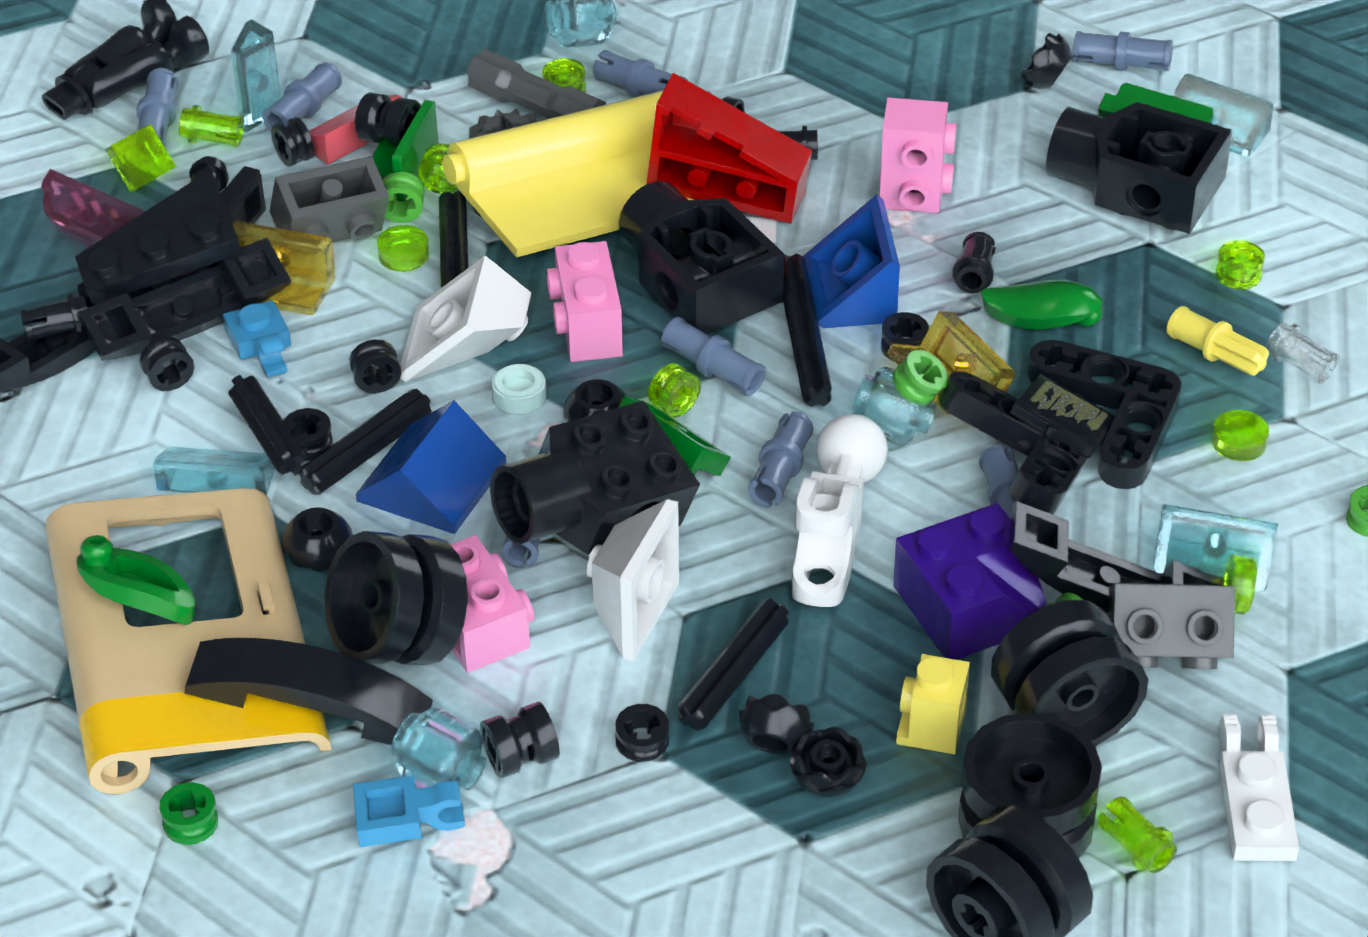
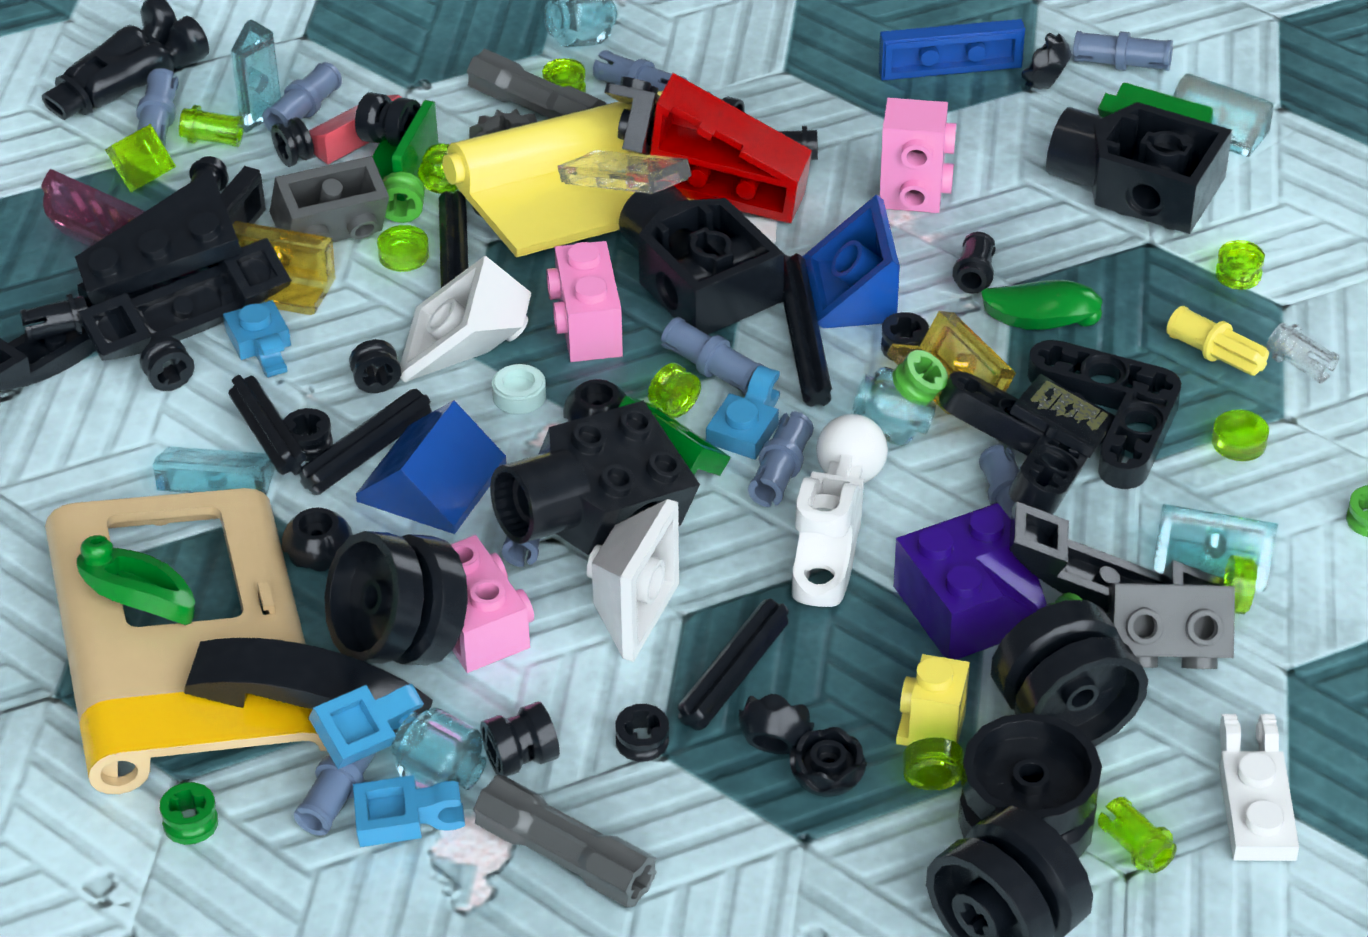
(329, 794): none -> sand blue pin
(359, 724): none -> dark azure plate
(600, 859): none -> dark grey axle
(625, 171): none -> clear tile
(638, 123): none -> bracket
(747, 422): none -> dark azure plate
(933, 763): none -> clear neon green tile
(951, 49): none -> blue tile

